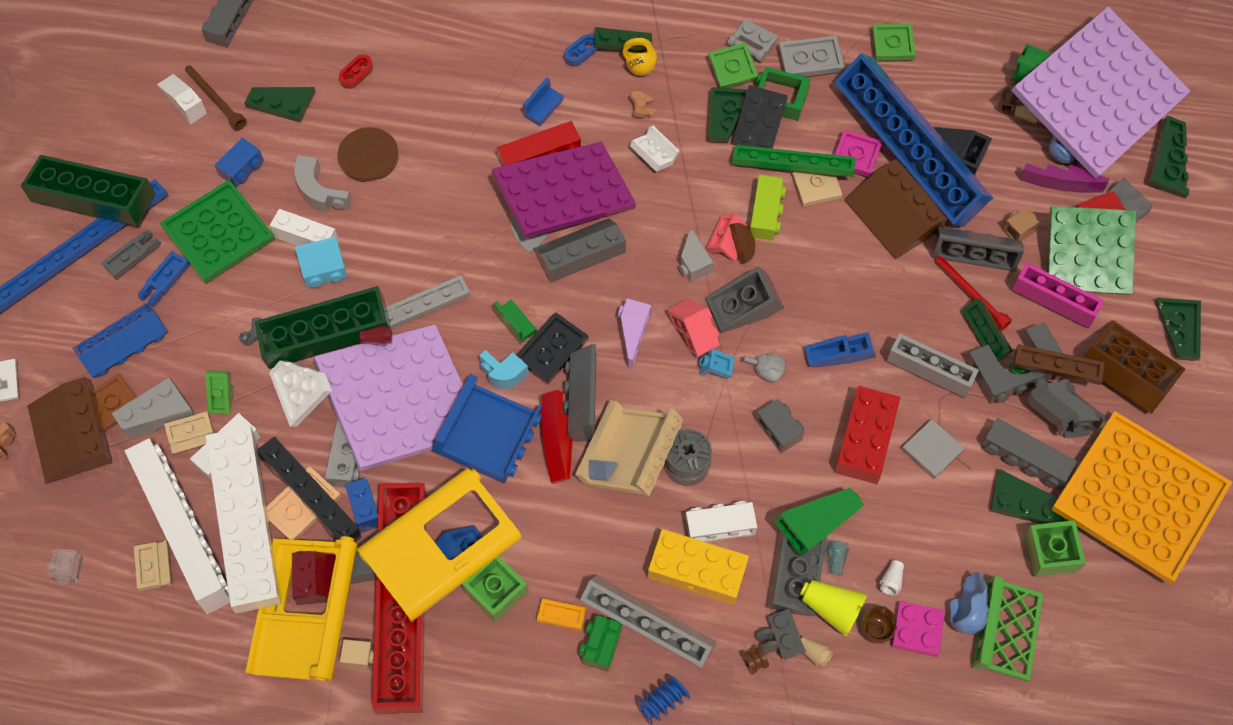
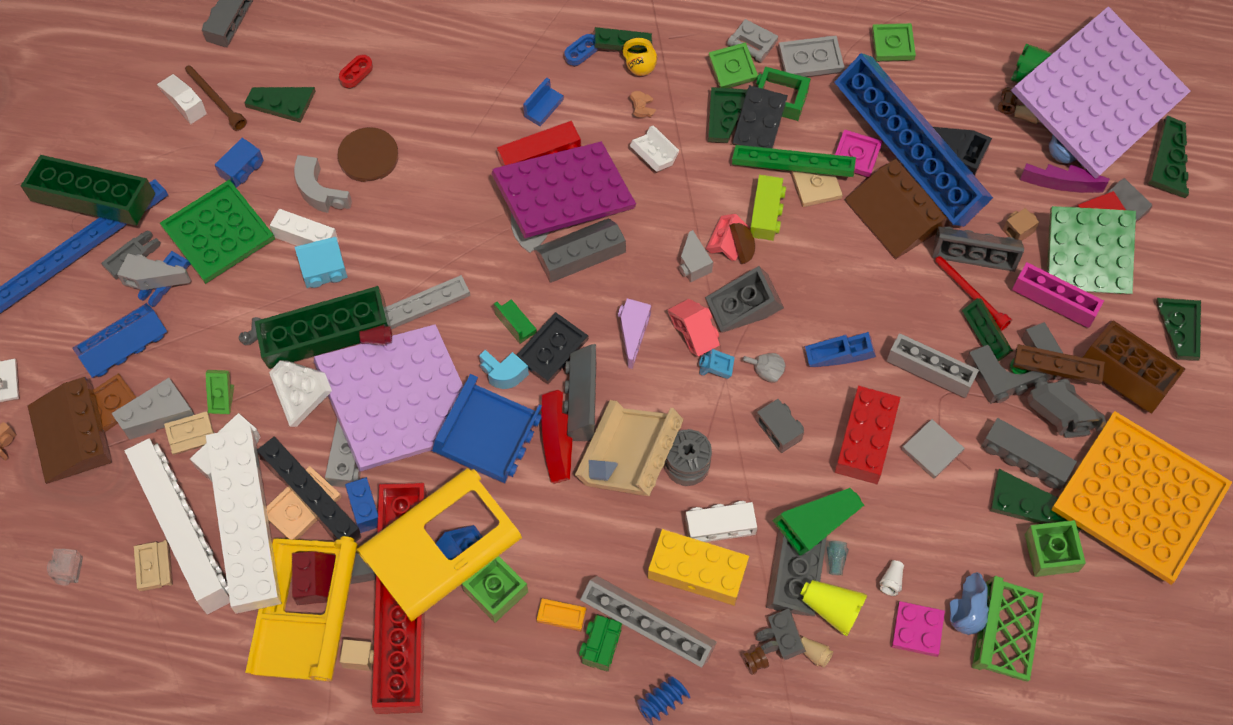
(149, 274): none -> light grey slope
(878, 624): reddish brown hair -> none

